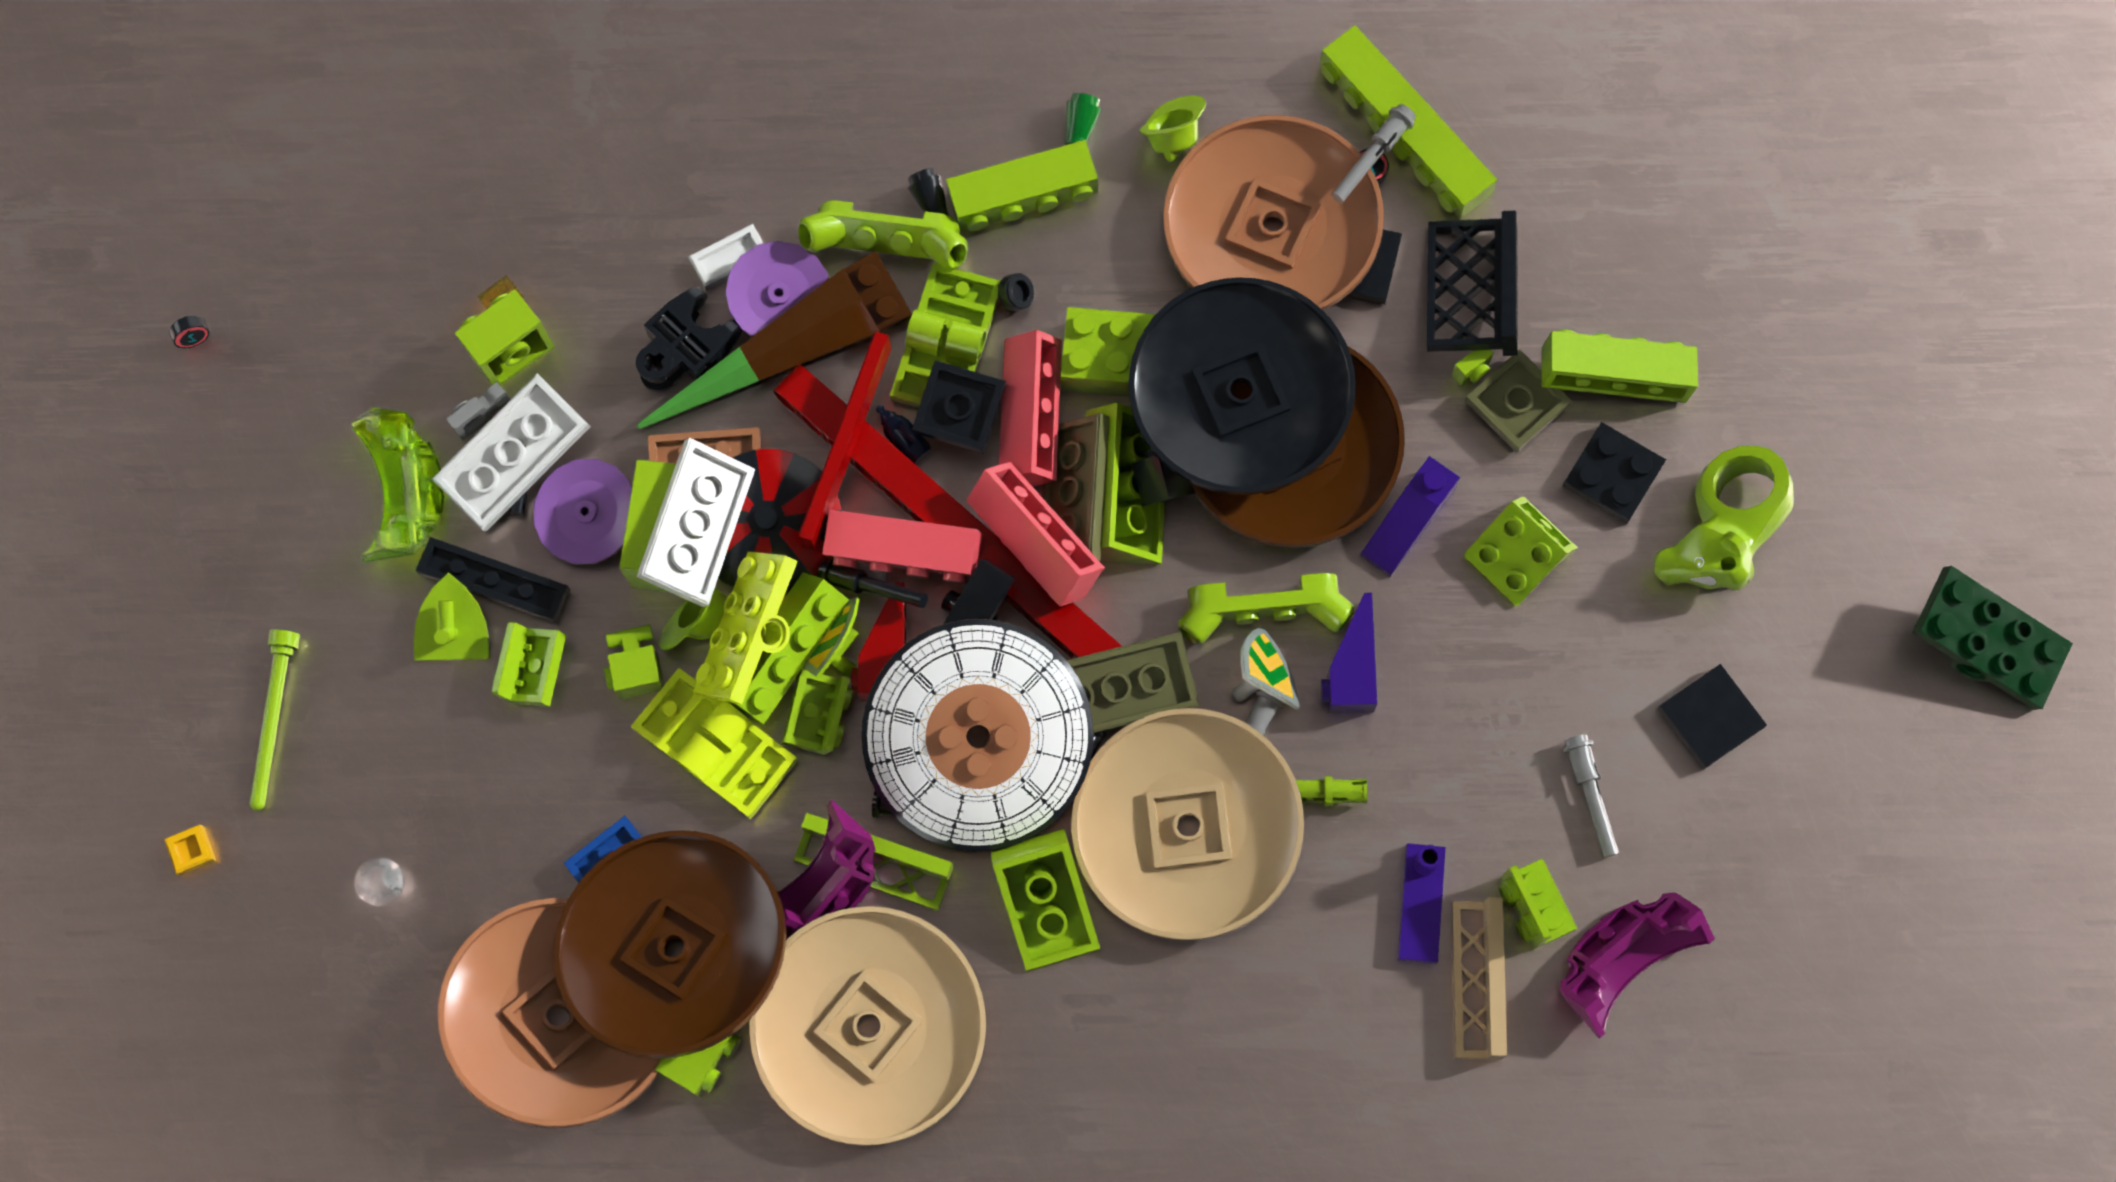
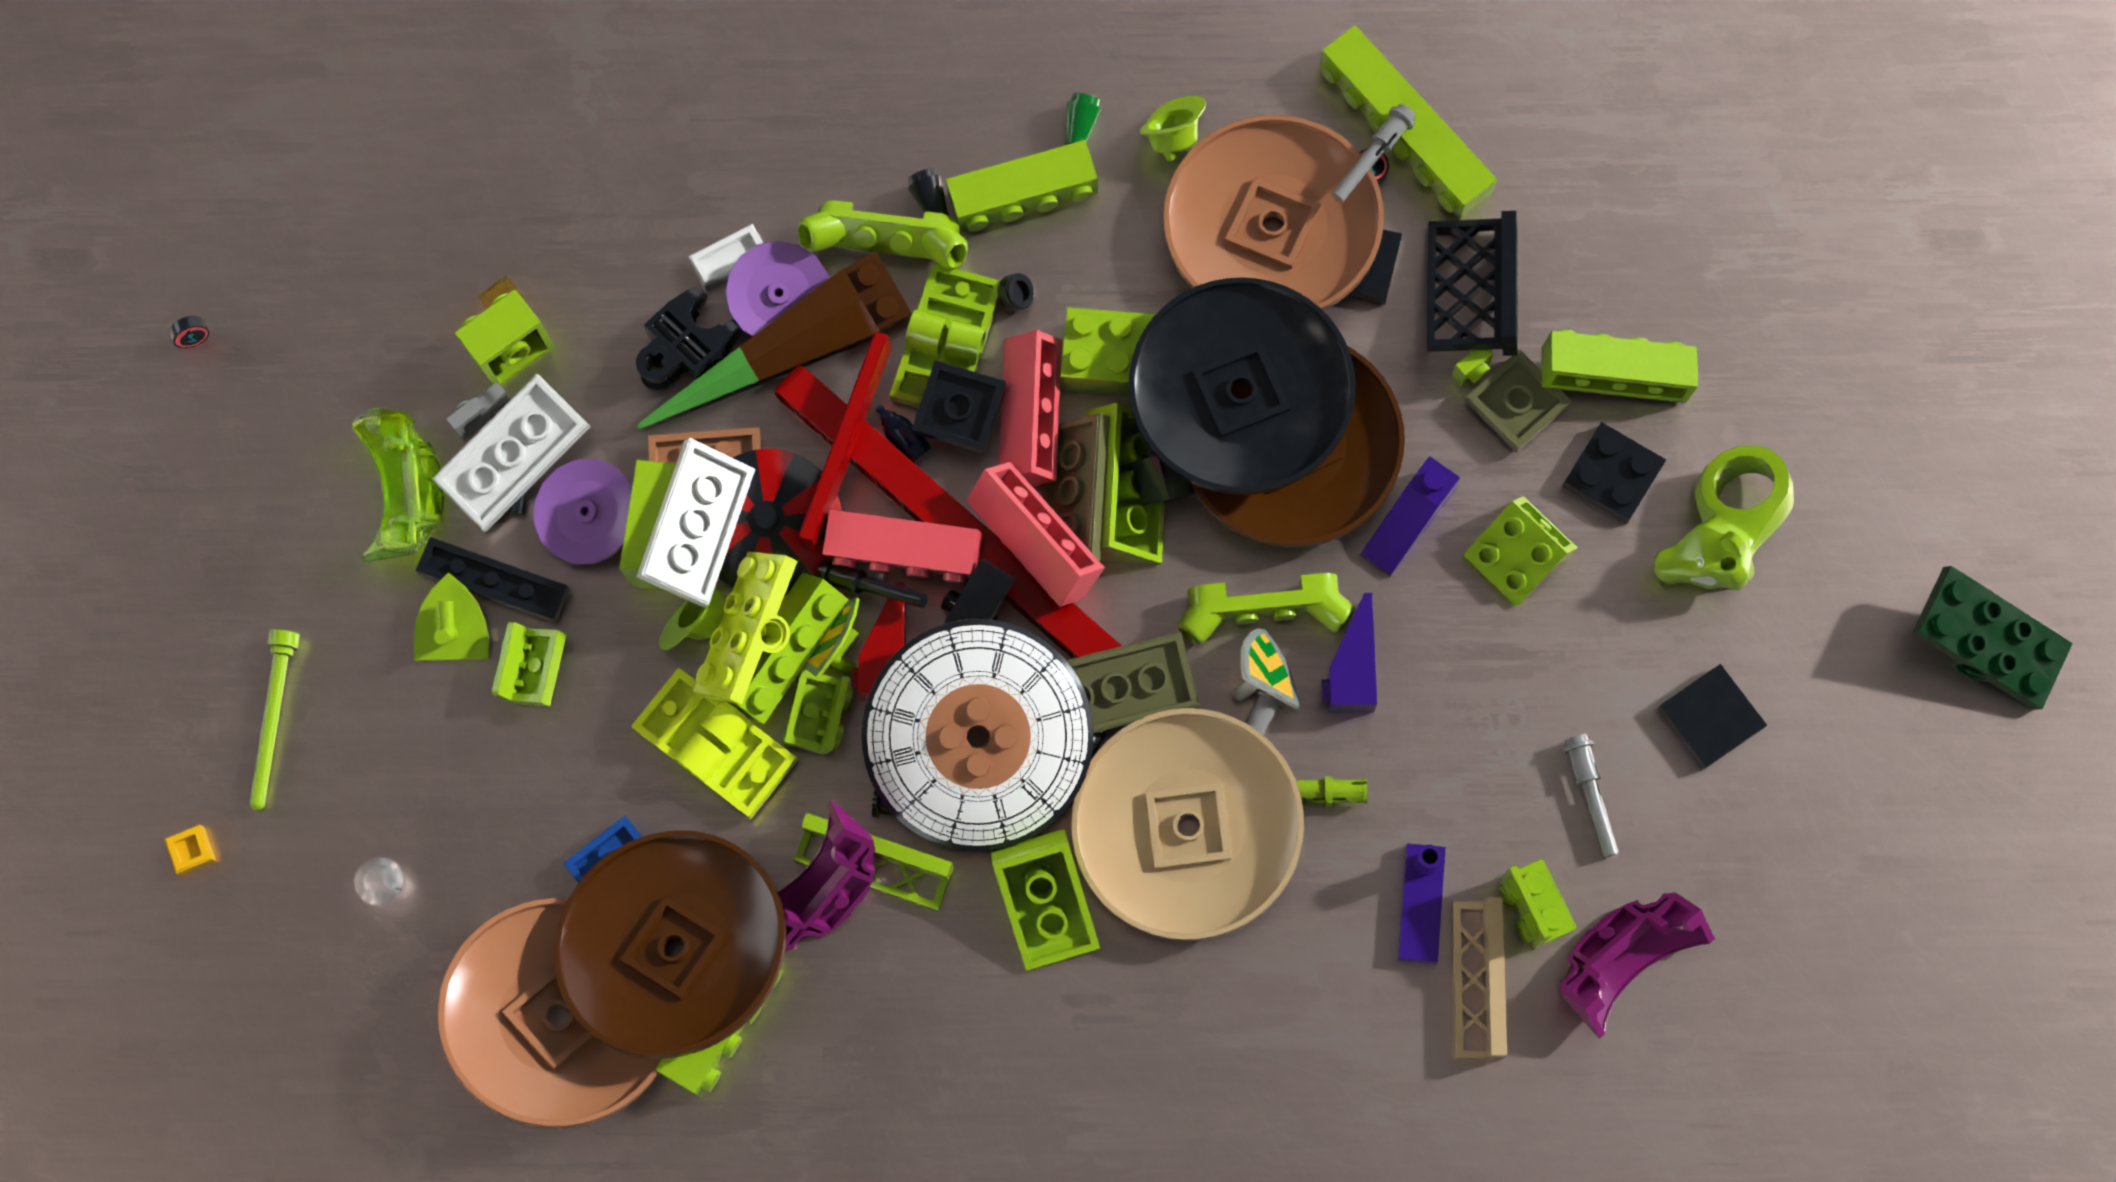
(636, 668): lime brick -> none
(927, 1037): tan dish -> none

